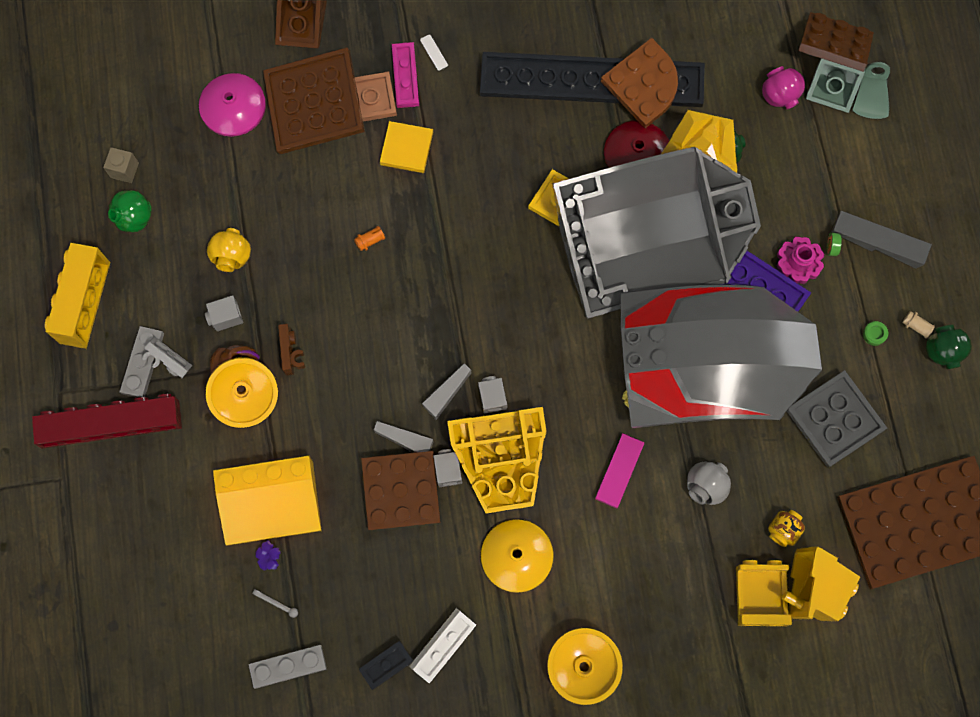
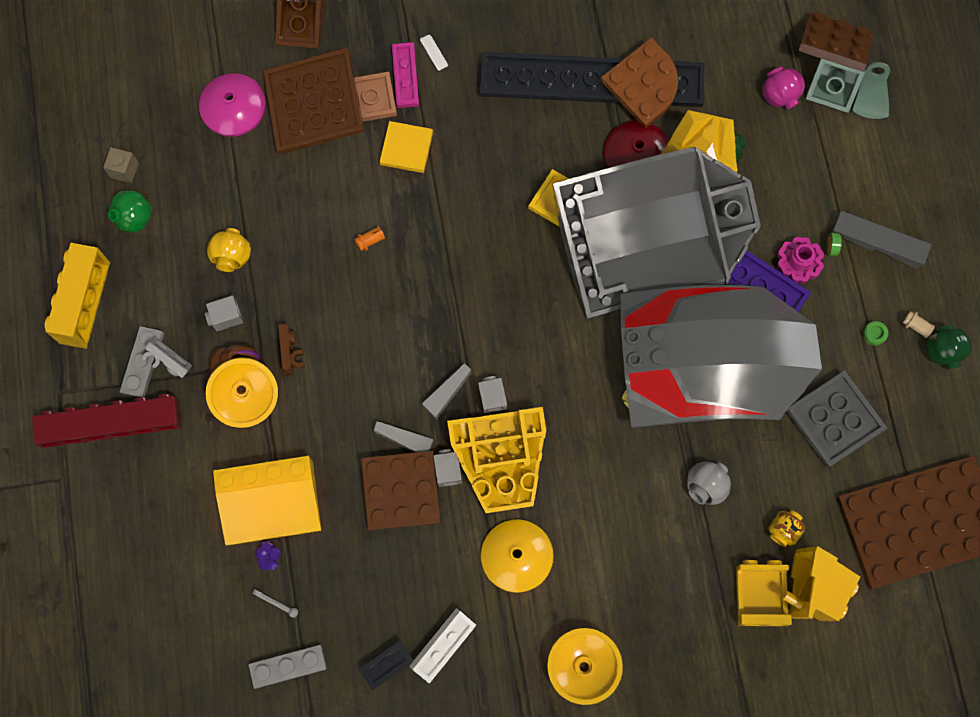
(619, 471): dark pink tile -> none

